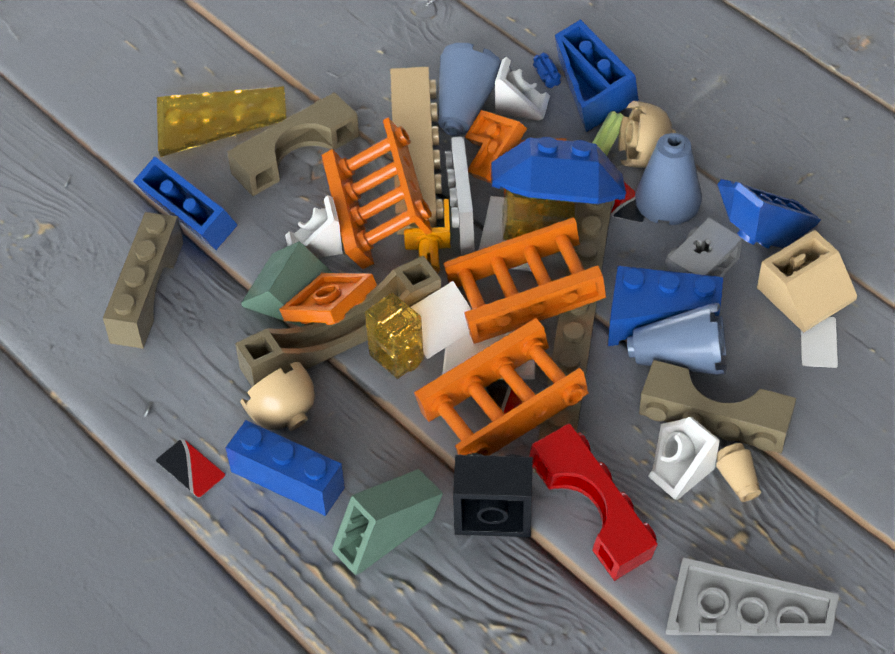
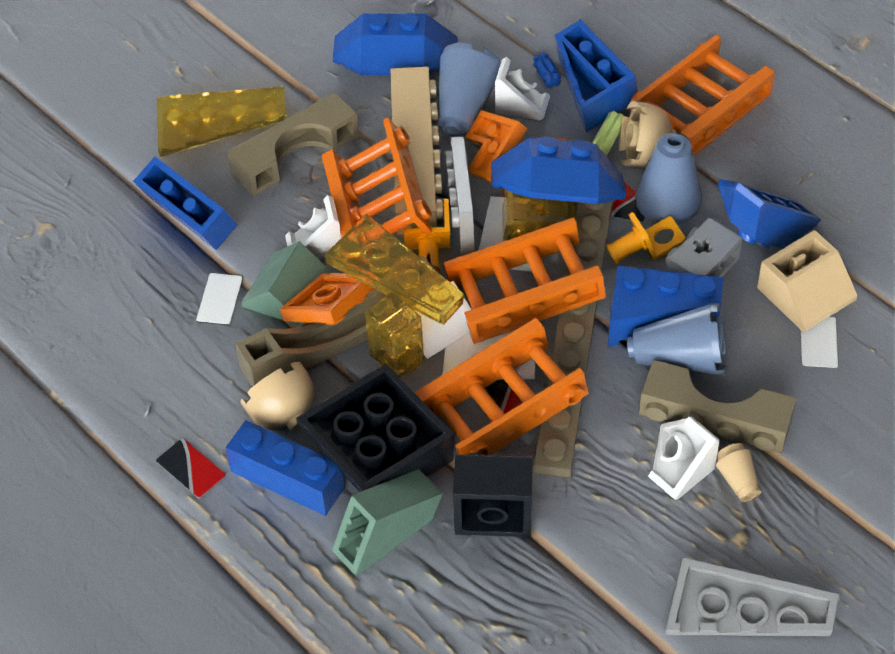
(132, 301): dark tan arch -> none
(219, 298): none -> white sticker
(379, 431): none -> black slope
(389, 266): none -> clear yellow wing
(390, 41): none -> blue wedge
(567, 462): red arch -> none
(645, 239): none -> light orange bracket
(731, 105): none -> orange fence

